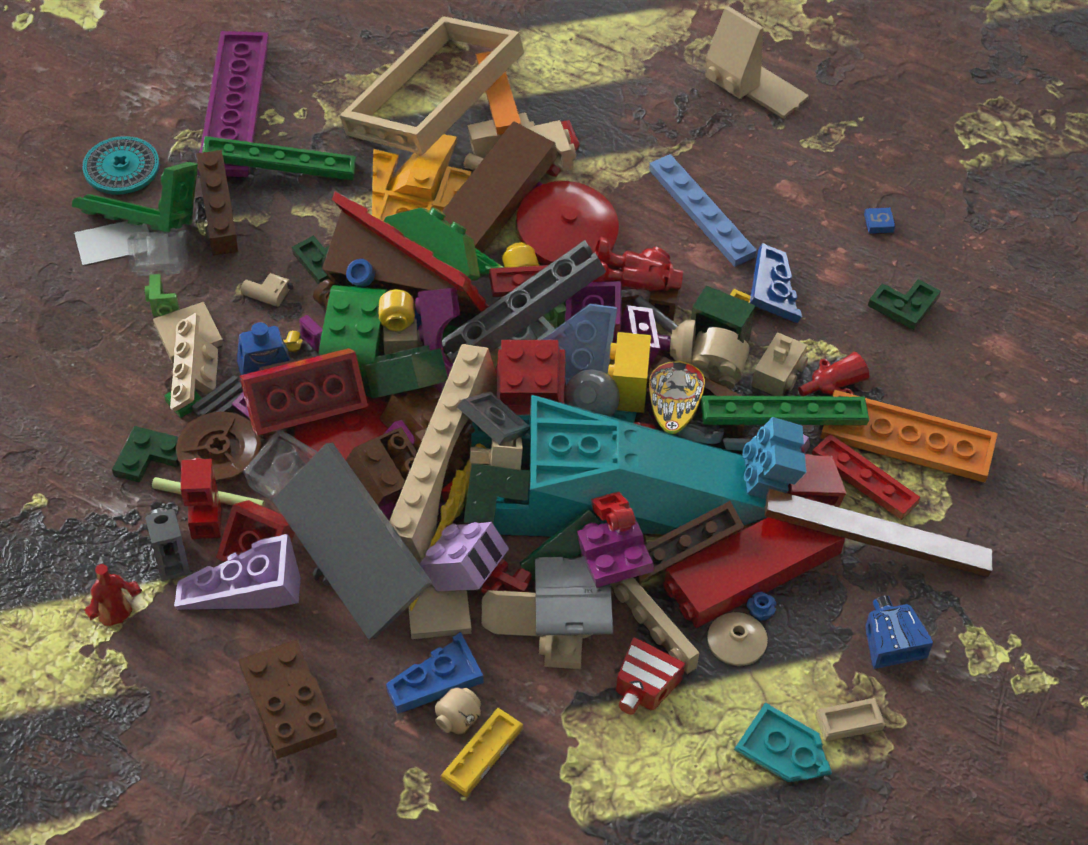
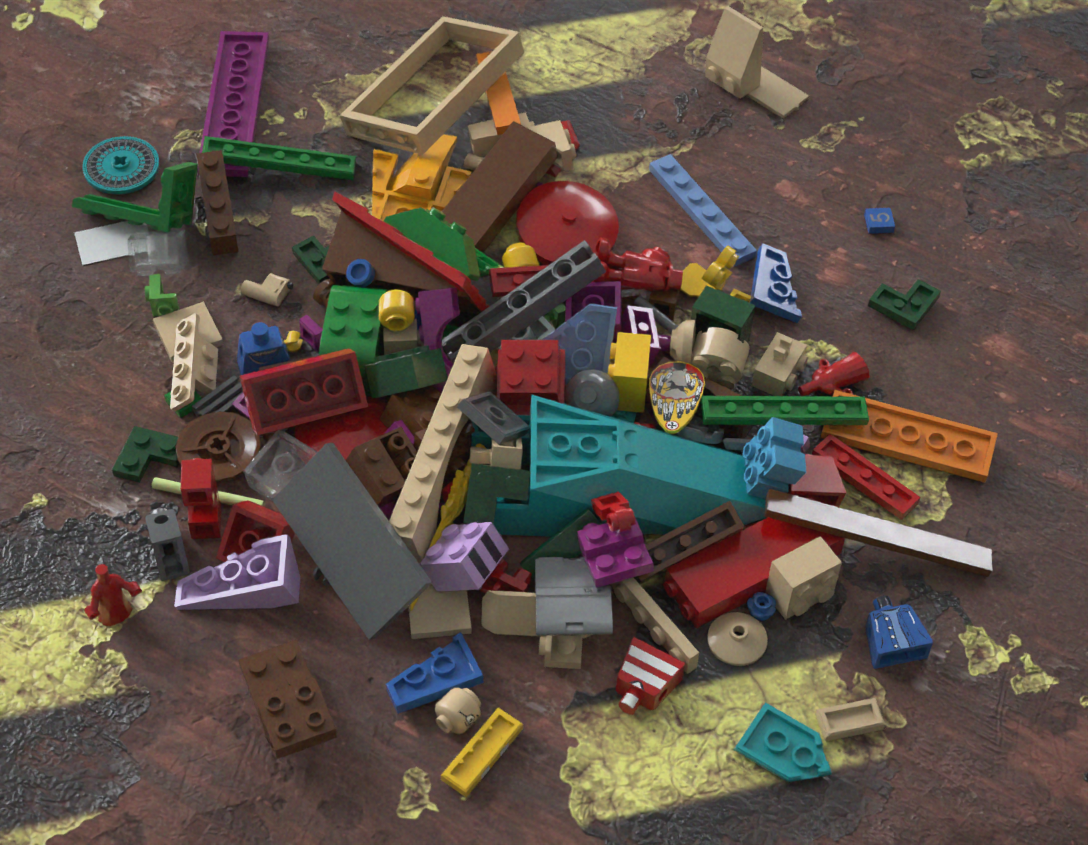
(716, 276): none -> yellow piece
(803, 578): none -> tan brick

